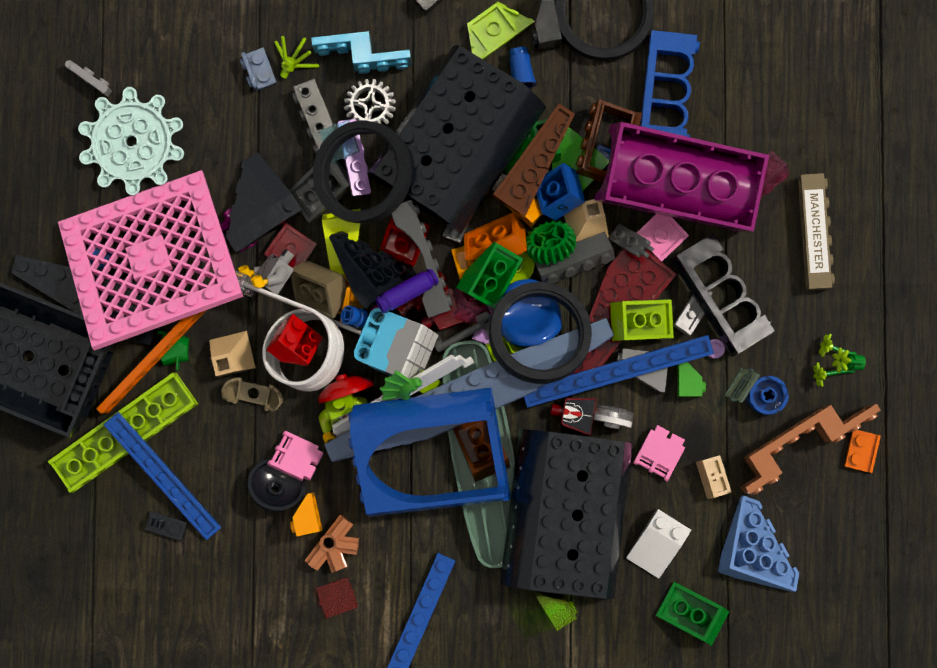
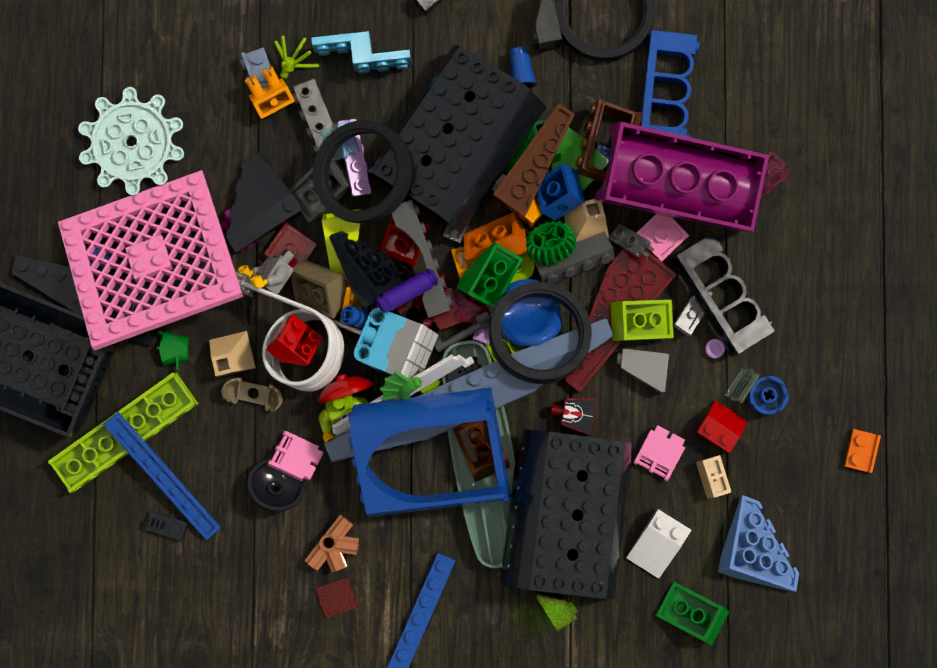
(87, 75): light grey hinge -> none
(148, 362): orange tile -> none
(270, 98): none -> light orange brick
(306, 518): light orange slope -> none
(377, 105): white gear -> none
(461, 371): none -> black bar
(495, 28): lime wing -> none
(613, 416): piece -> none
(622, 370): blue plate -> none
(689, 381): bright green slope -> none
(721, 427): none -> red slope
(815, 232): dark tan brick -> none
(826, 423): nougat bracket -> none
(853, 361): lime plant -> none

